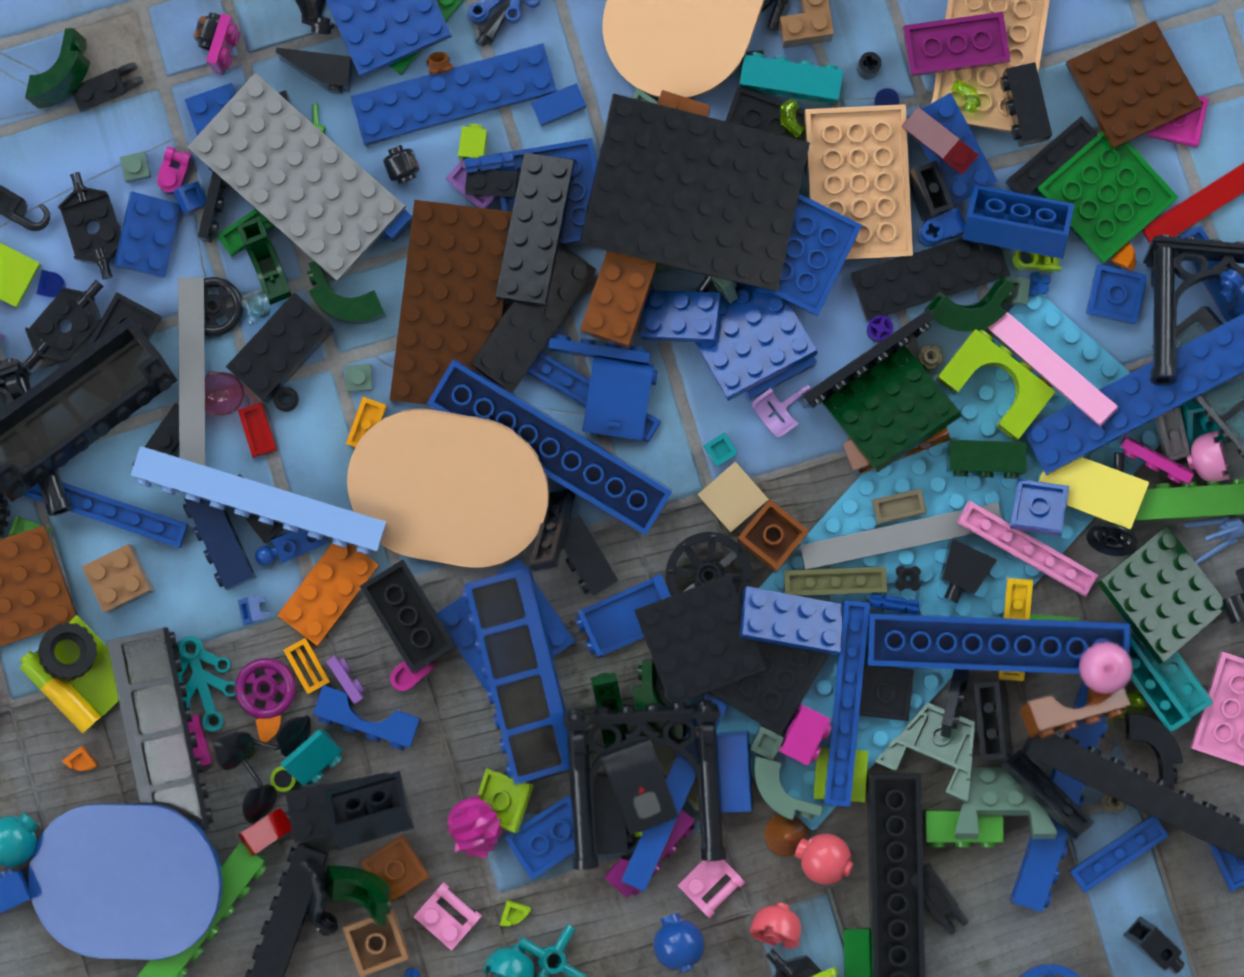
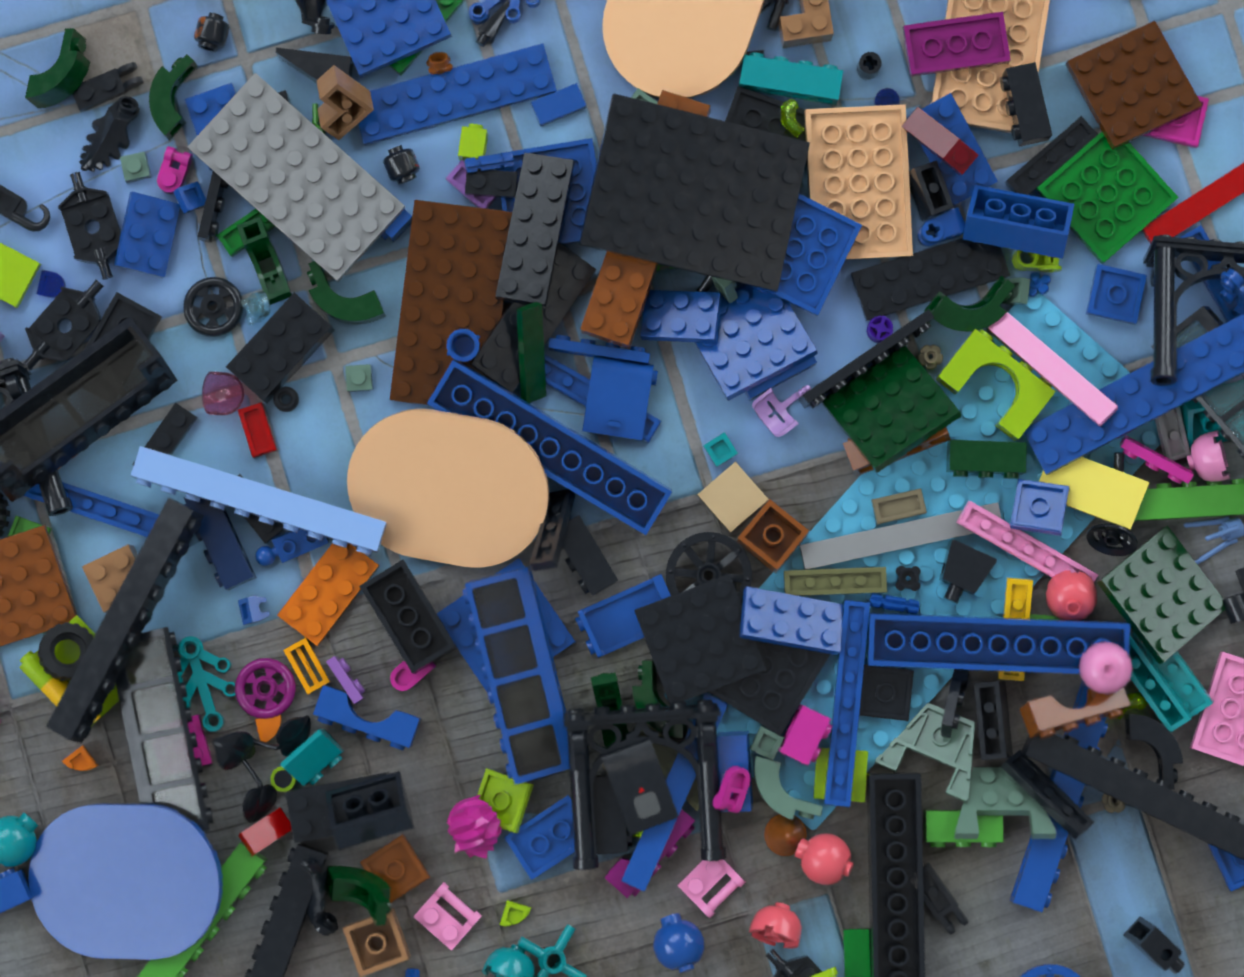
(109, 134): none -> black plant
(125, 621): none -> black brick
(163, 95): none -> dark green arch
(191, 369): light grey tile -> none
(222, 44): dark pink plate -> none
(344, 102): none -> medium nougat brick
(367, 416): light orange plate -> none
(463, 345): none -> blue piece
(531, 352): none -> dark green tile
(736, 781): none -> dark pink plate
(970, 94): clear neon green arm -> none
(1071, 595): none -> coral cylinder
(1118, 853): blue plate -> none
(1125, 257): orange tile -> none

